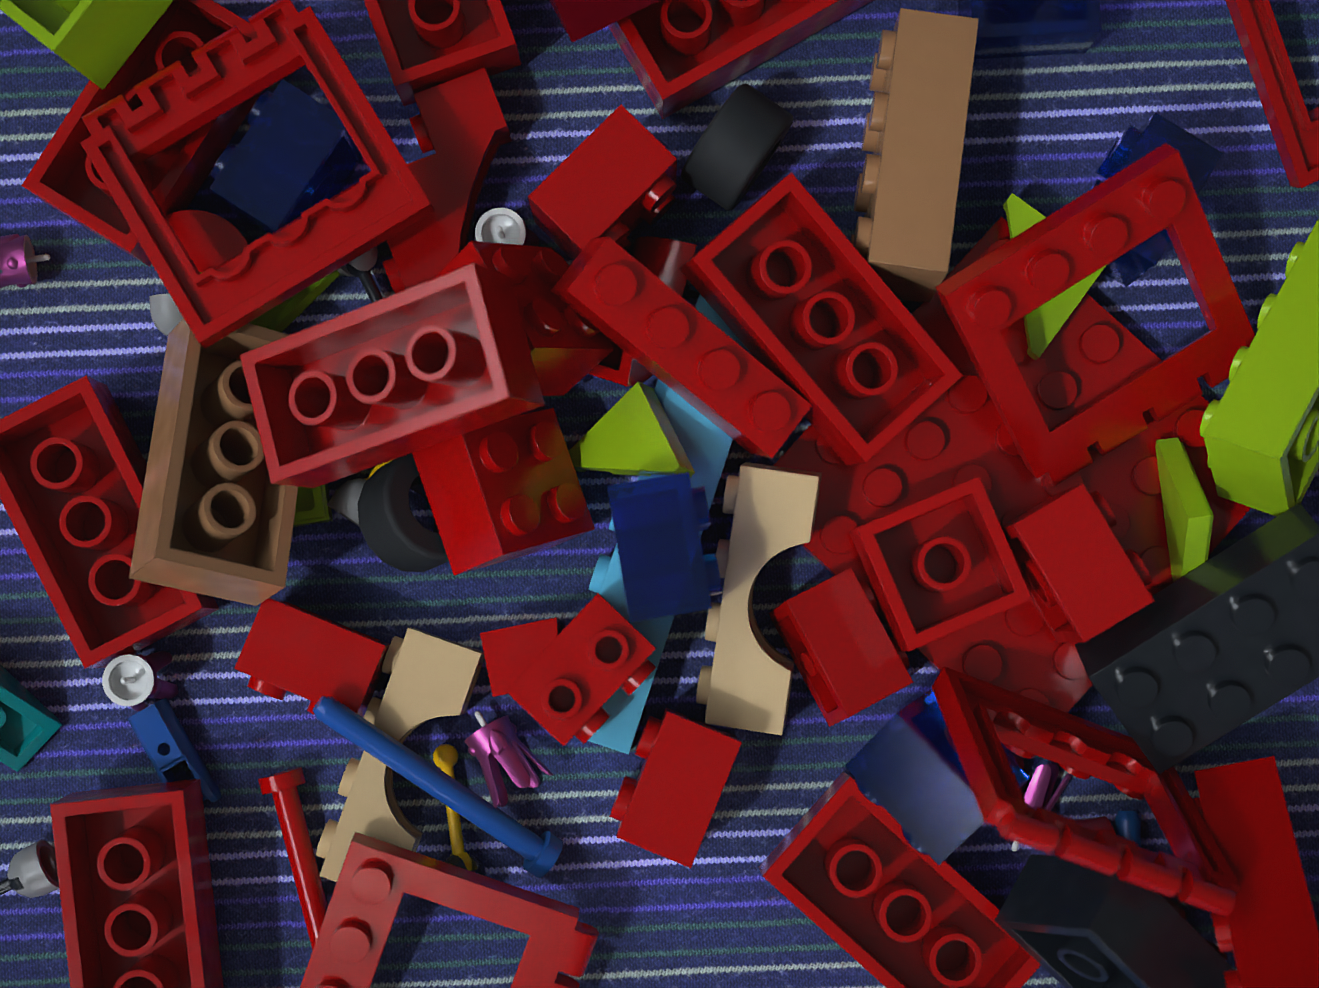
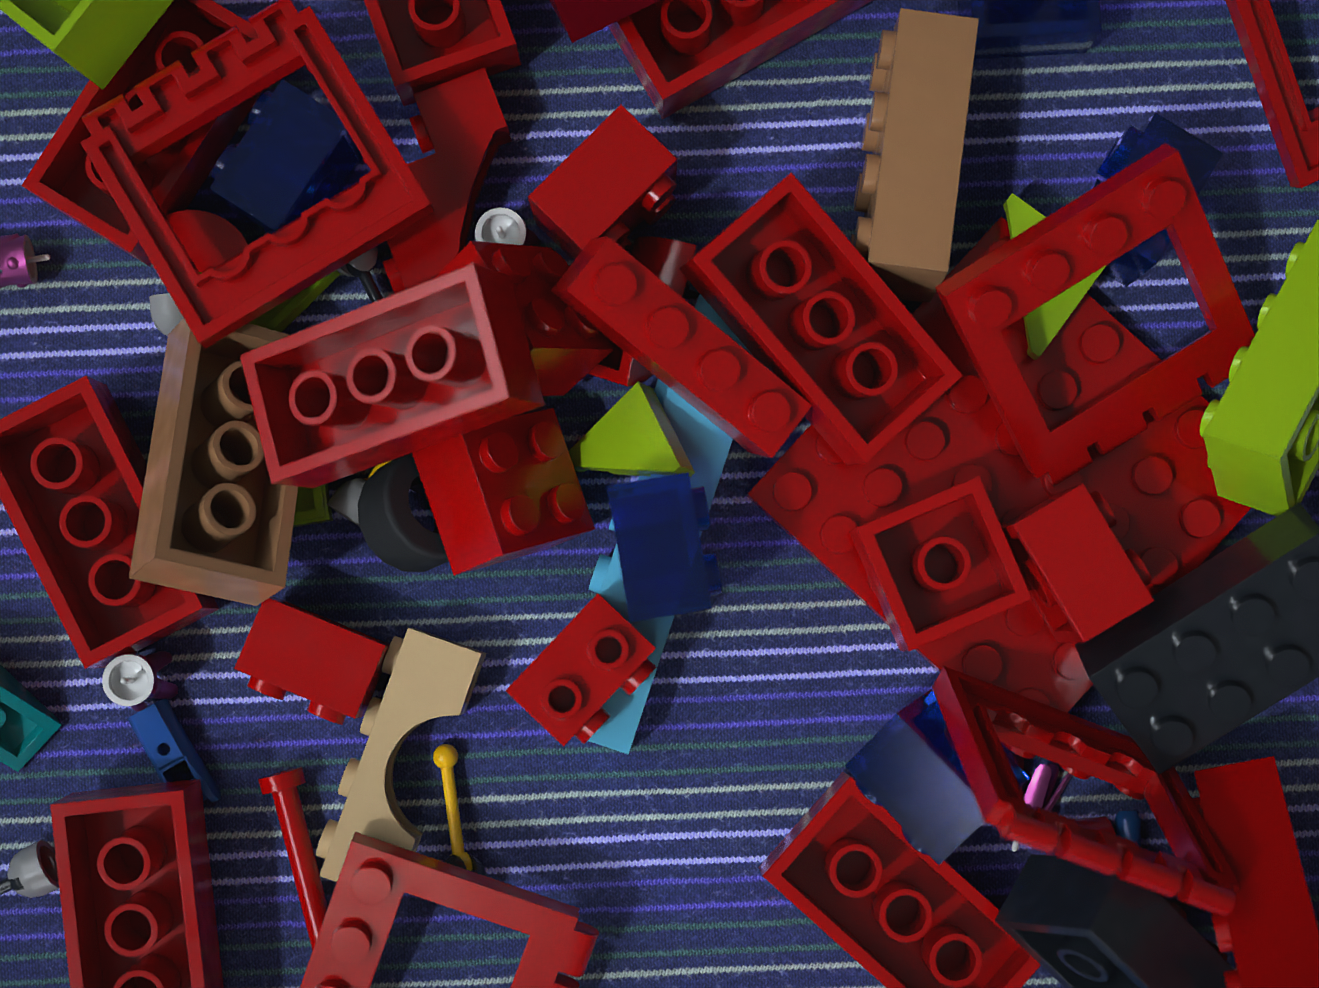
(500, 743): flat silver piece -> none
(513, 649): red brick -> none
(539, 851): blue bar -> none
(676, 786): red brick -> none
(736, 146): black tyre -> none
(748, 675): tan arch -> none
(841, 646): red brick -> none
(1184, 507): lime tile -> none

